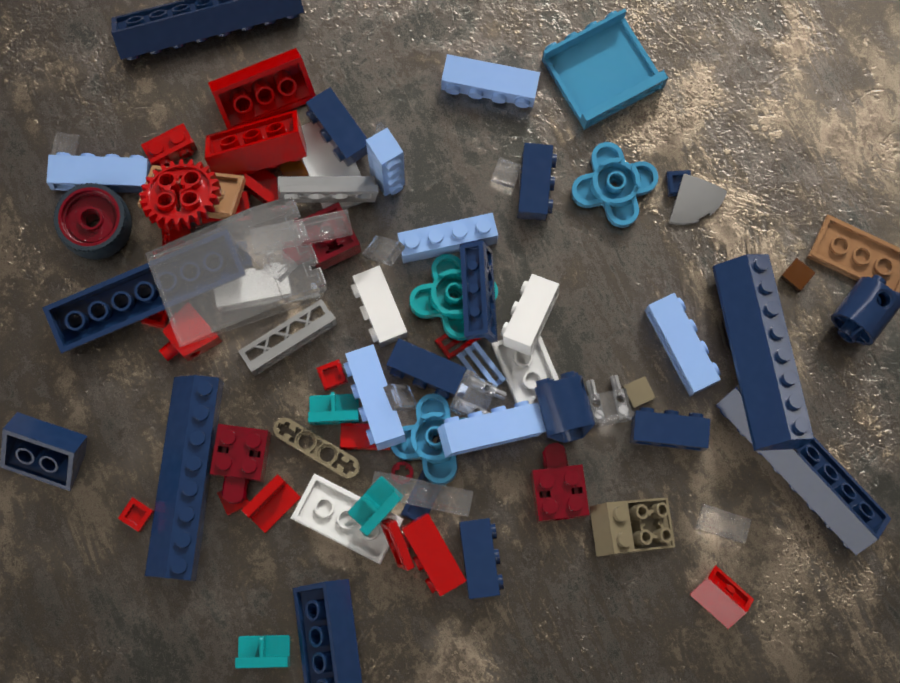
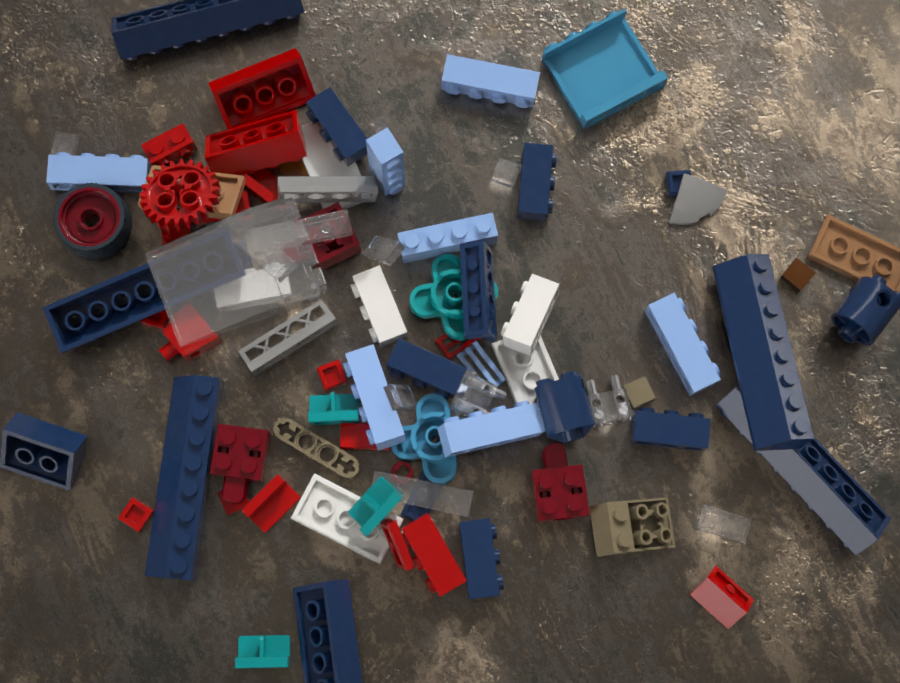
(609, 168): dark azure plant -> none

